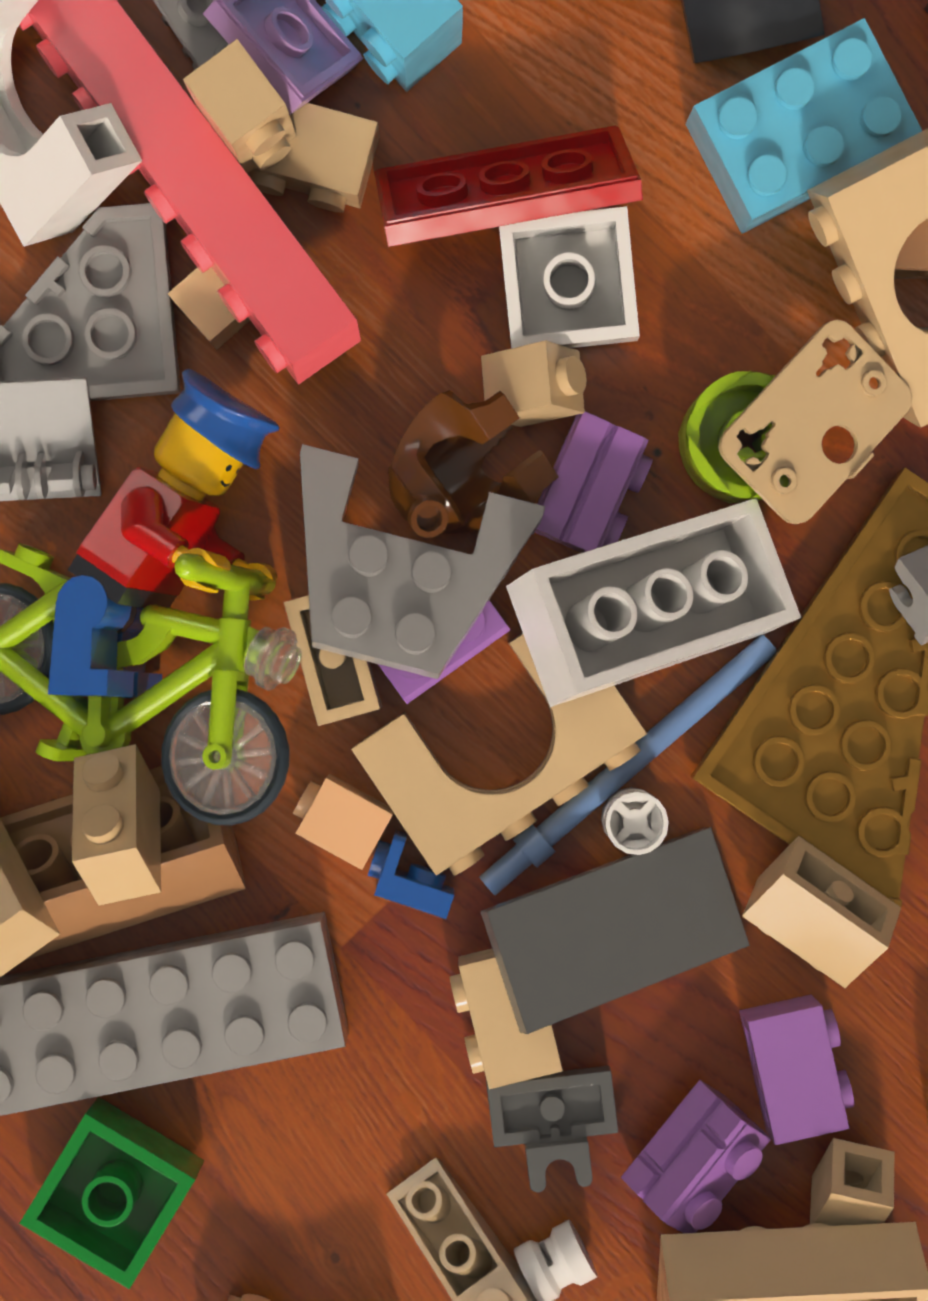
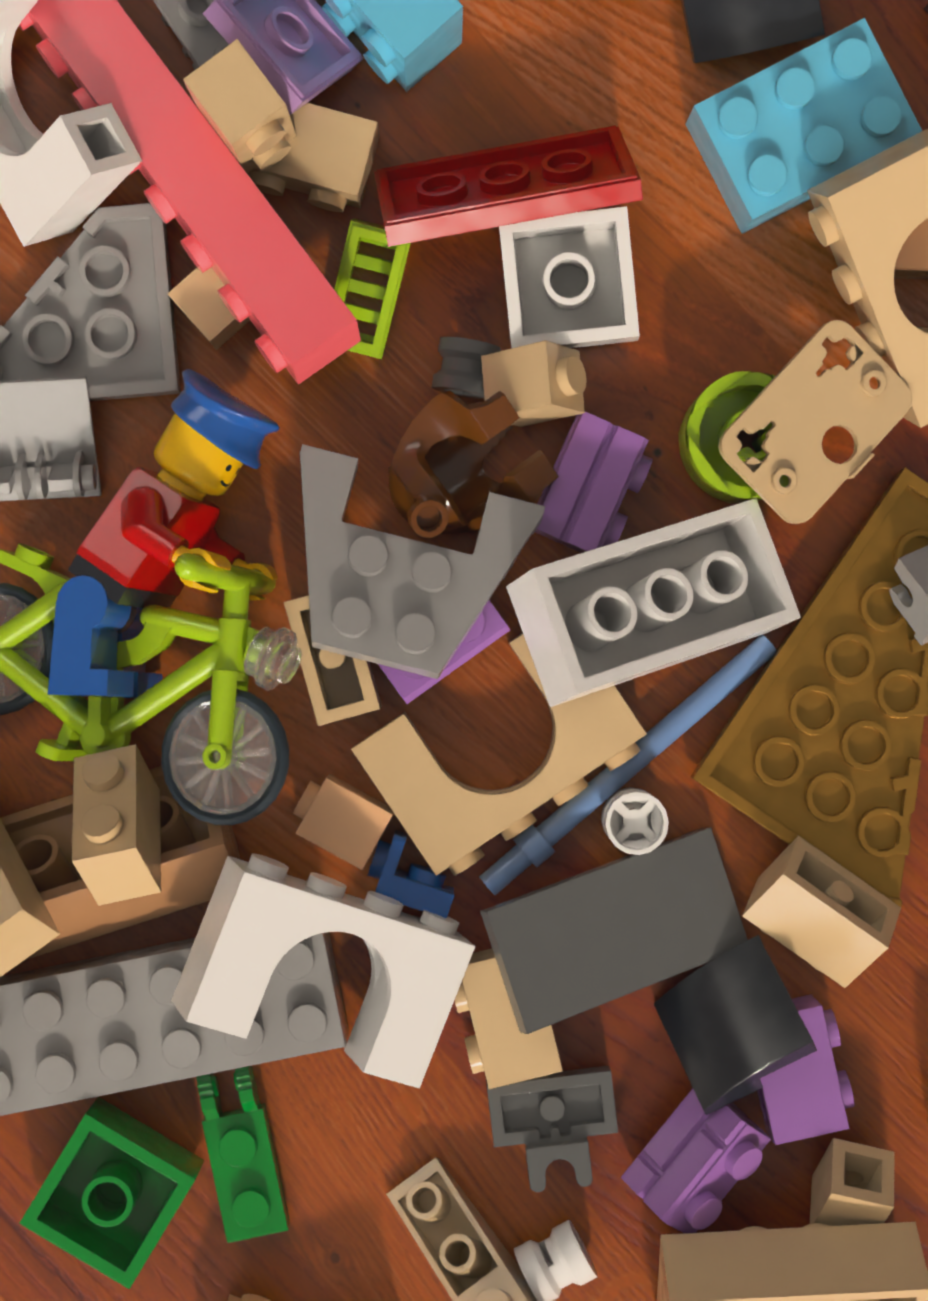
(243, 1160): none -> green hinge
(265, 912): none -> white arch
(374, 234): none -> lime slope
(462, 366): none -> dark grey wheel
(733, 1024): none -> black slope

